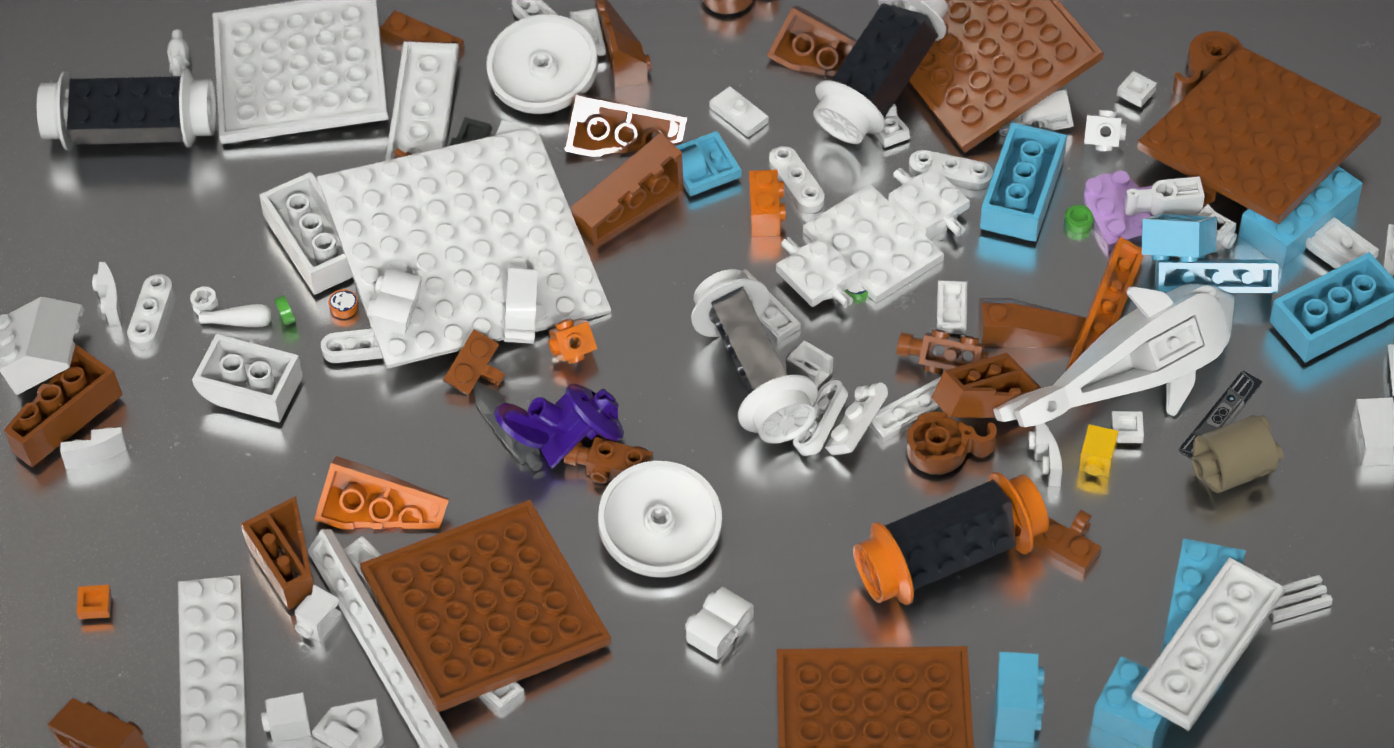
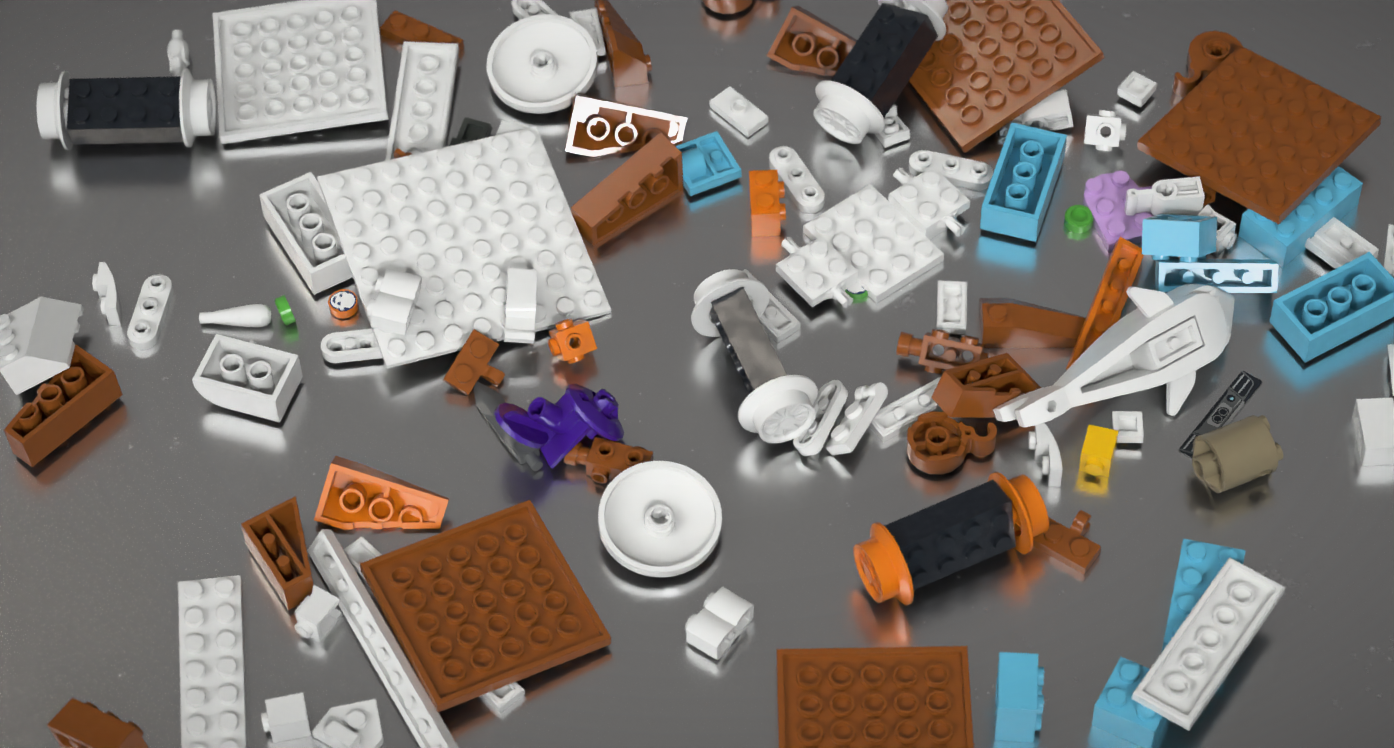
(93, 601): orange plate -> none
(103, 445): white slope -> none
(200, 293): white bush -> none
(810, 362): white window -> none
(1299, 591): white tile -> none

